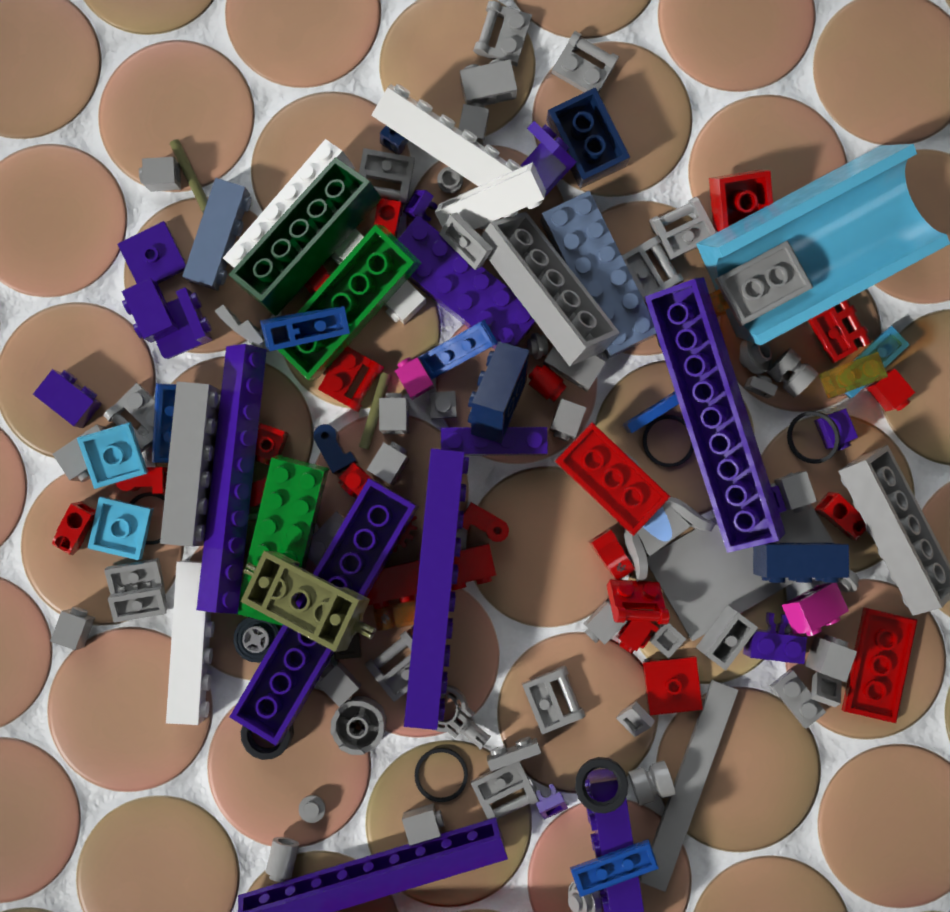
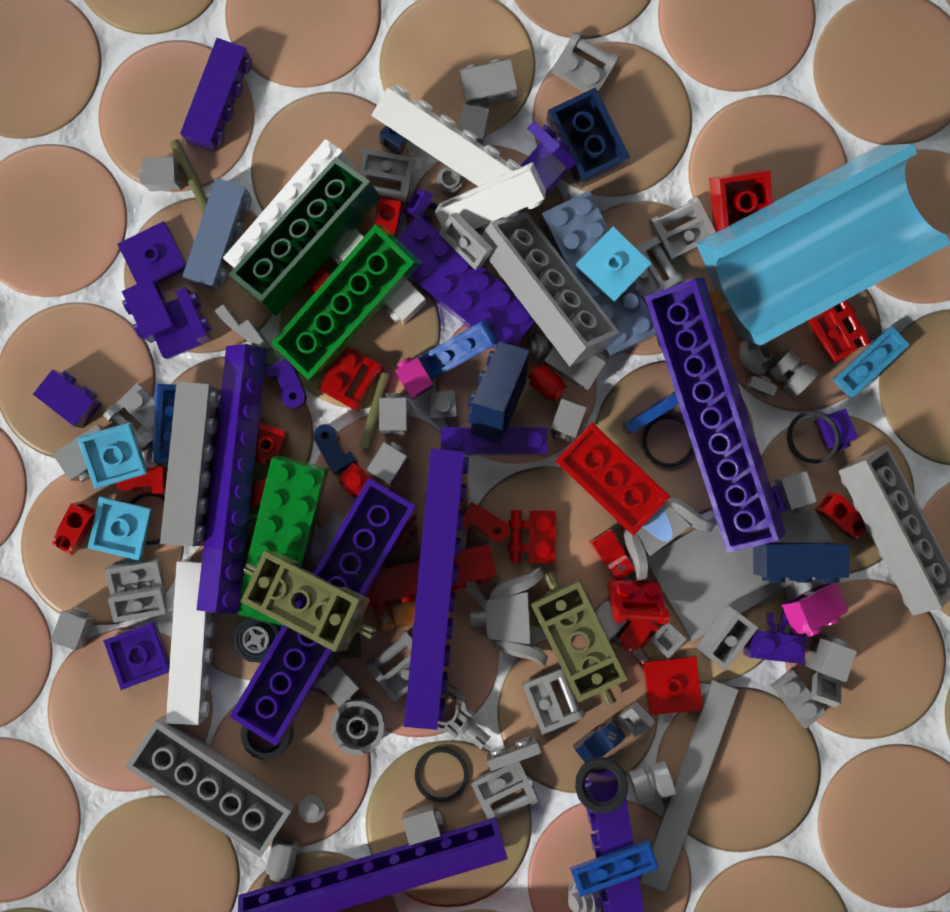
(138, 655): none -> dark purple plate
(210, 785): none -> light grey brick
(216, 95): none -> dark purple brick
(292, 388): none -> dark purple leg
(304, 327): blue slope -> none
(509, 617): none -> light grey torso
(511, 34): light grey plate -> none
(541, 536): none -> red plate
(551, 805): dark purple tile -> none
(568, 612): none -> olive brick
(599, 740): none -> dark blue leg
(613, 264): none -> medium azure plate
(763, 283): light grey tile -> none
(849, 584): light grey plate -> none
(853, 375): clear yellow brick -> none
(879, 665): red tile -> none
(891, 391): red brick -> none

